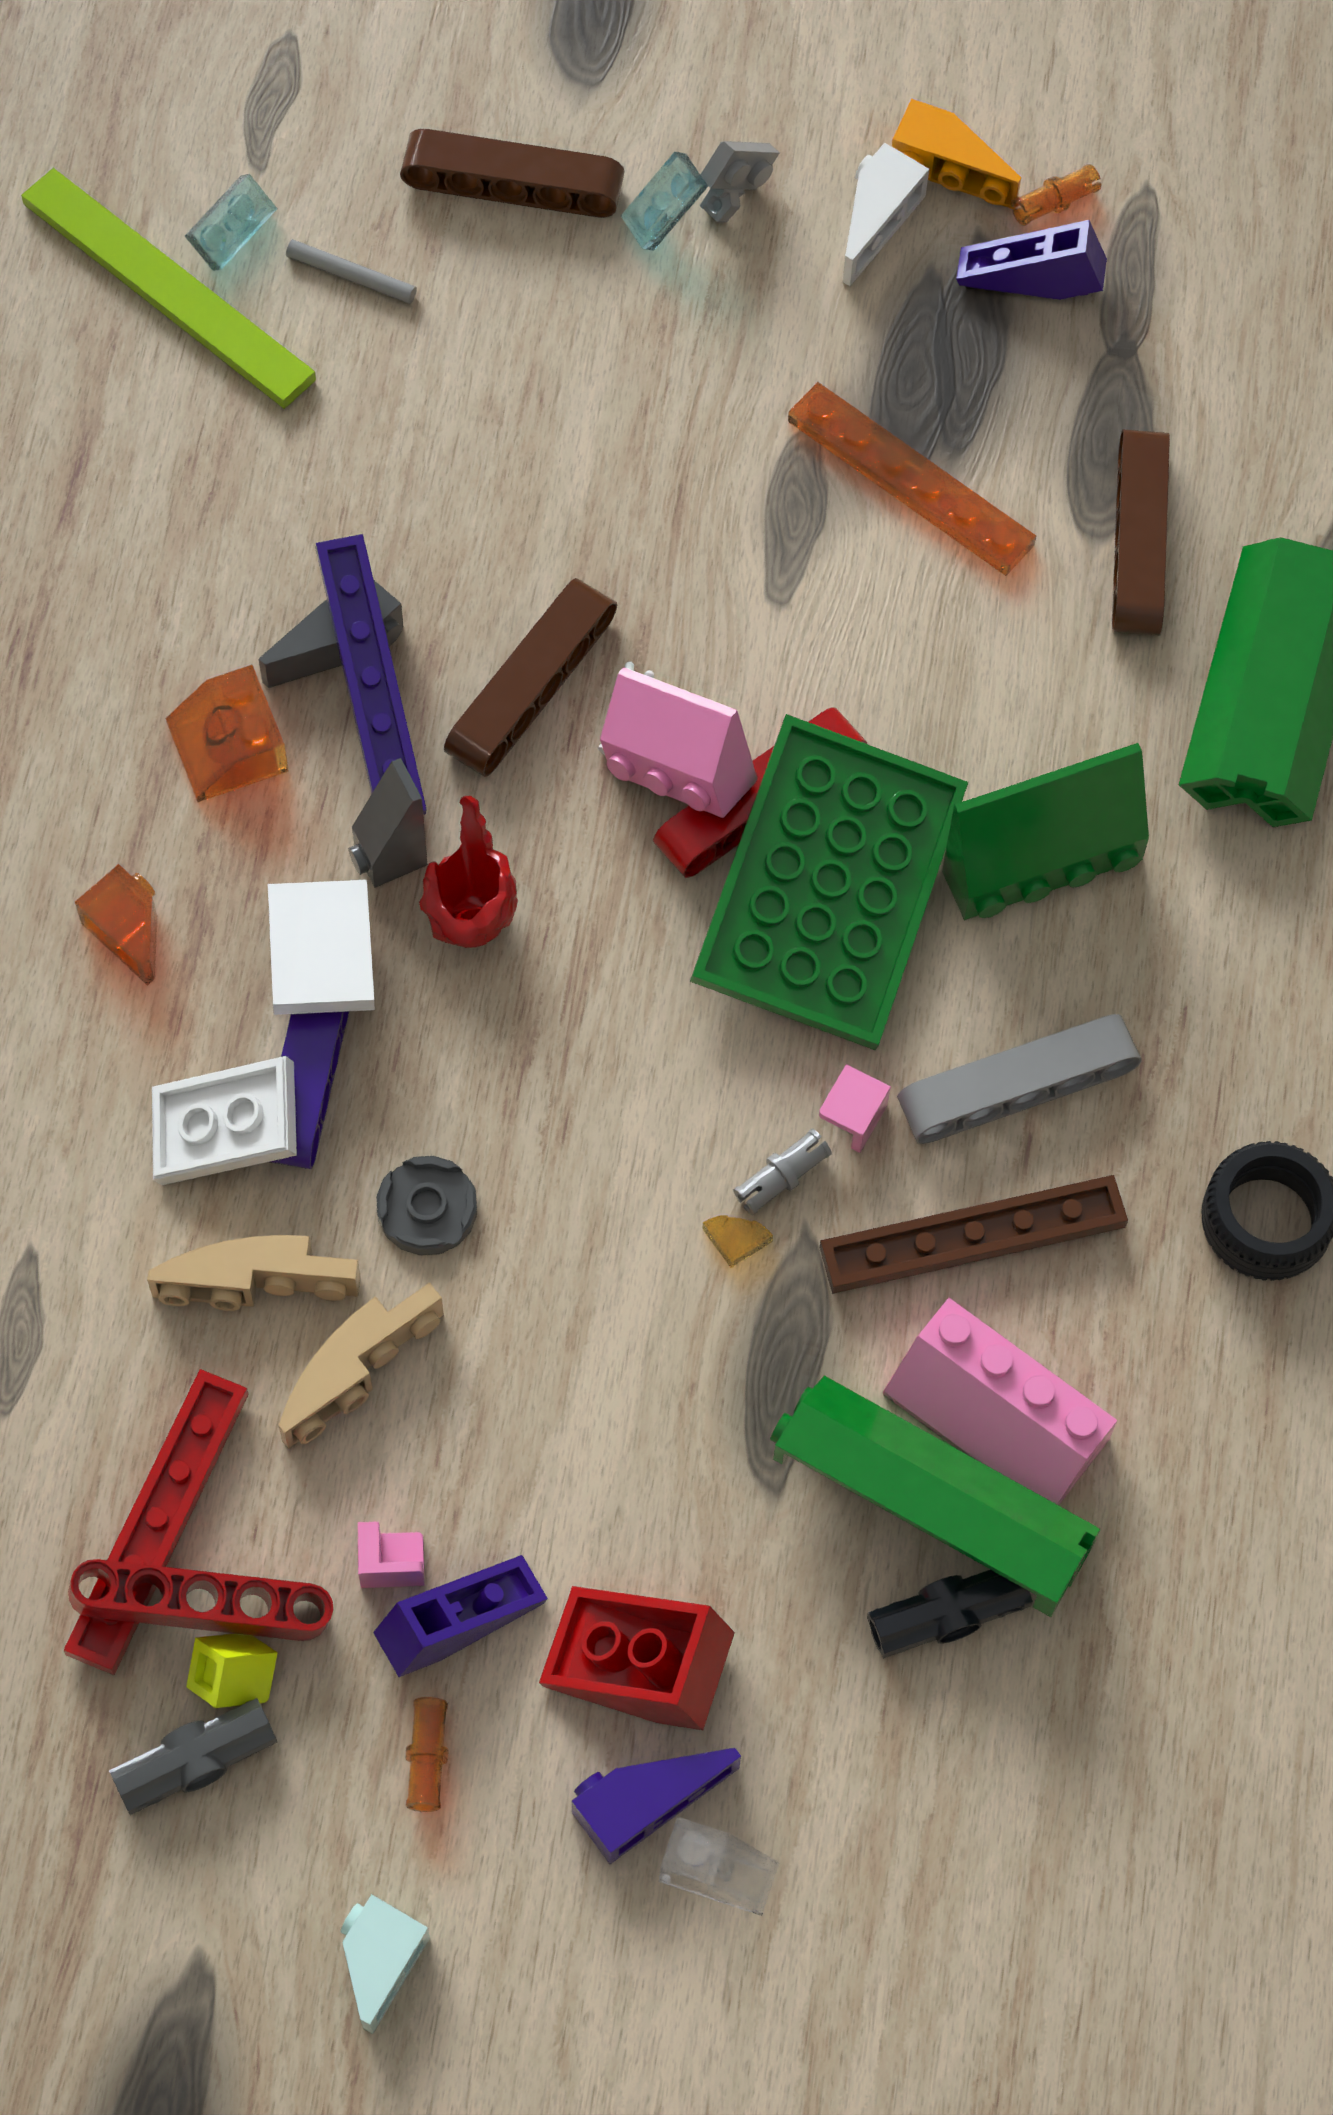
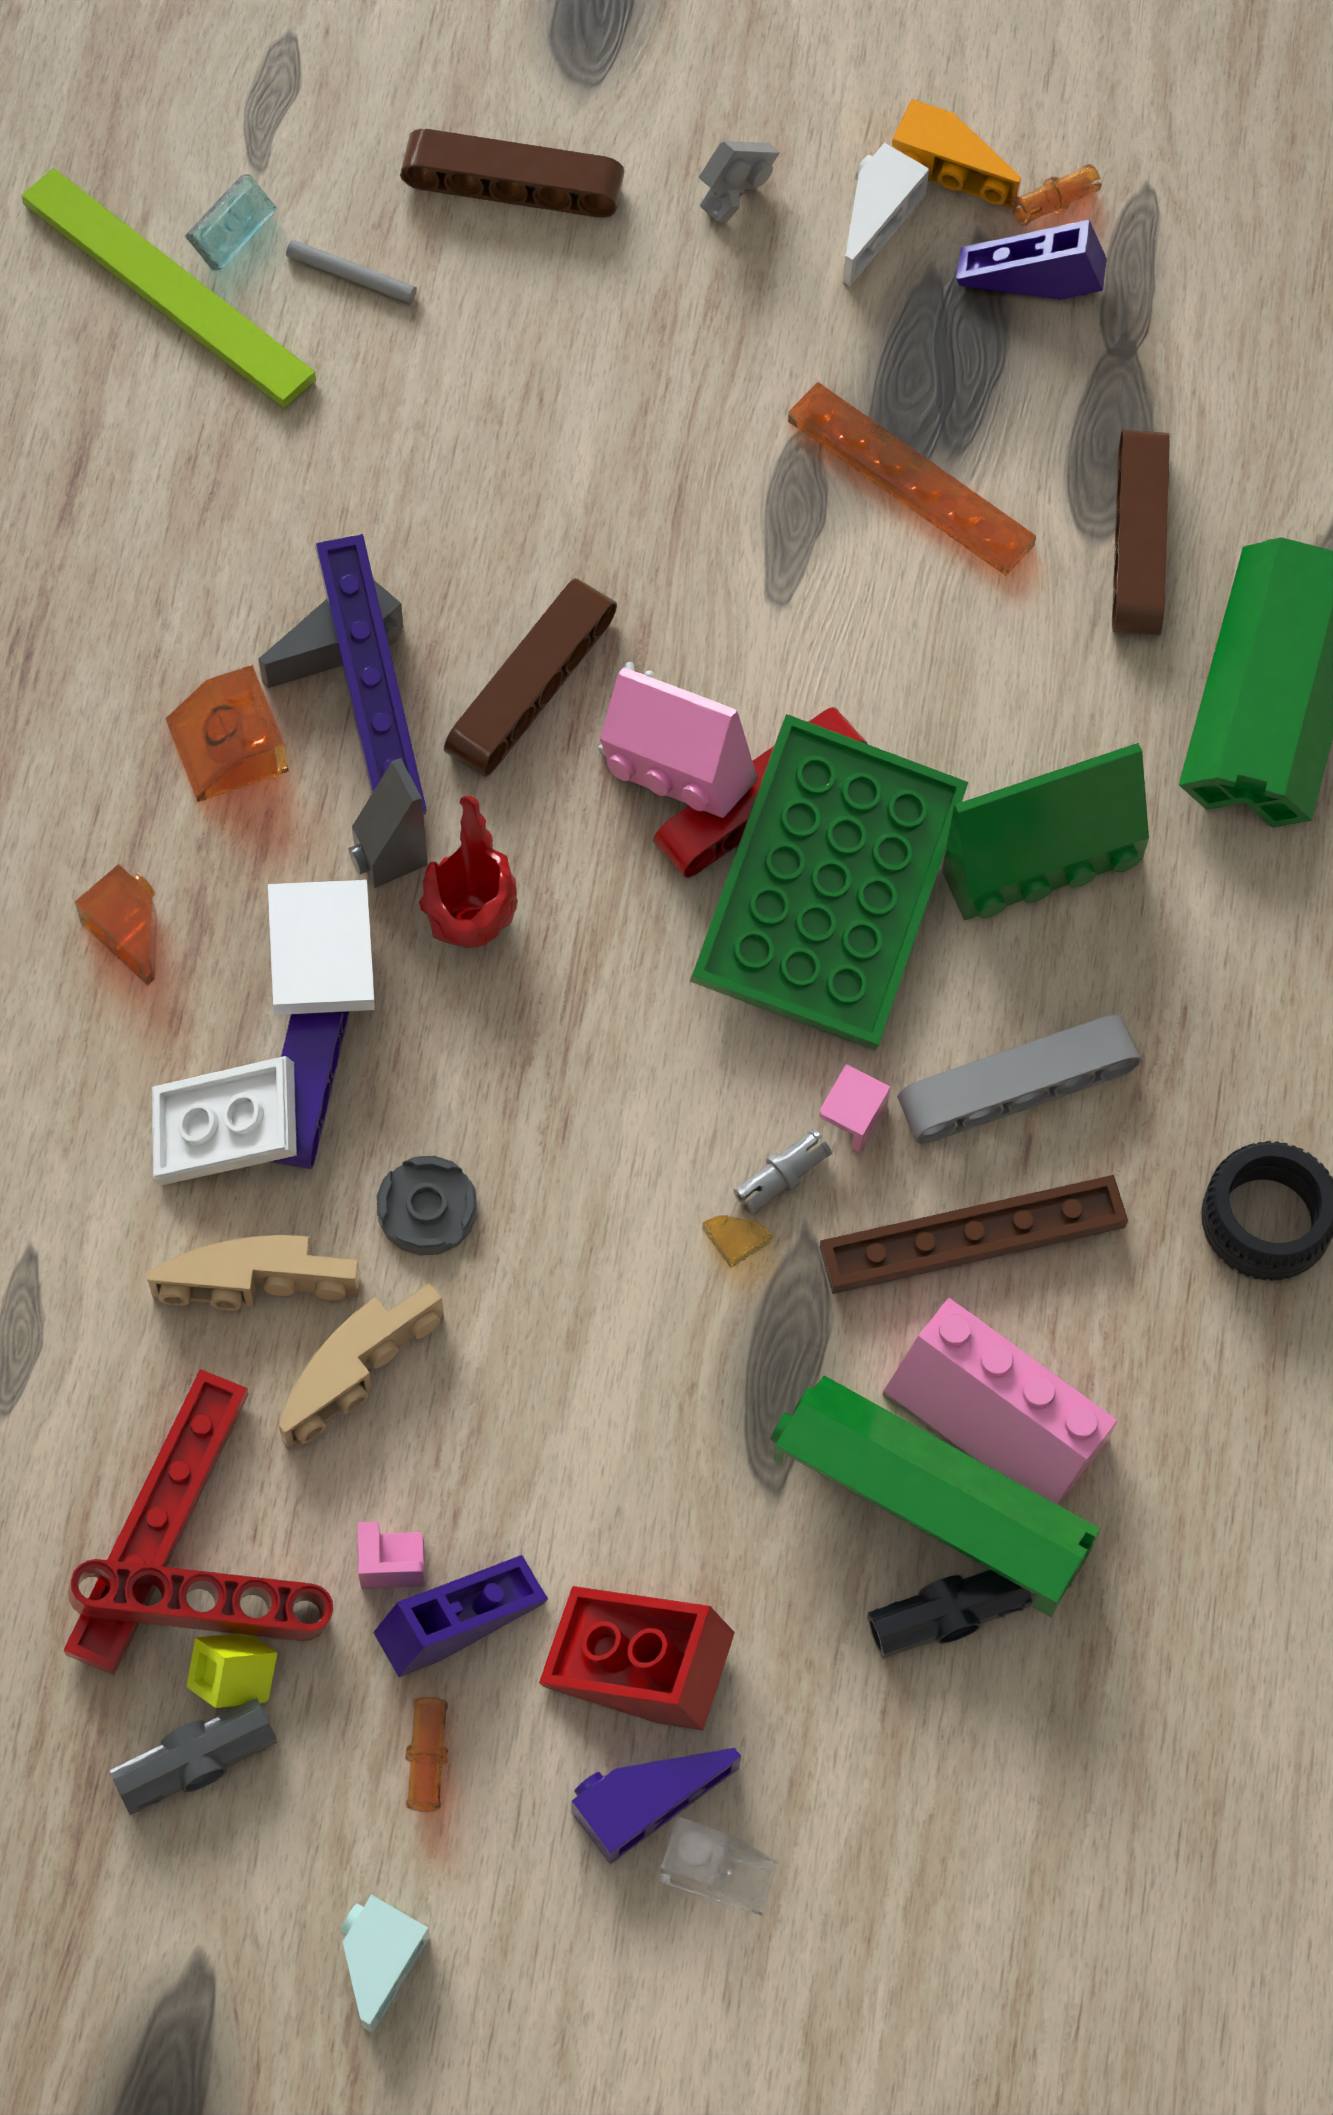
(664, 201): clear light blue plate -> none

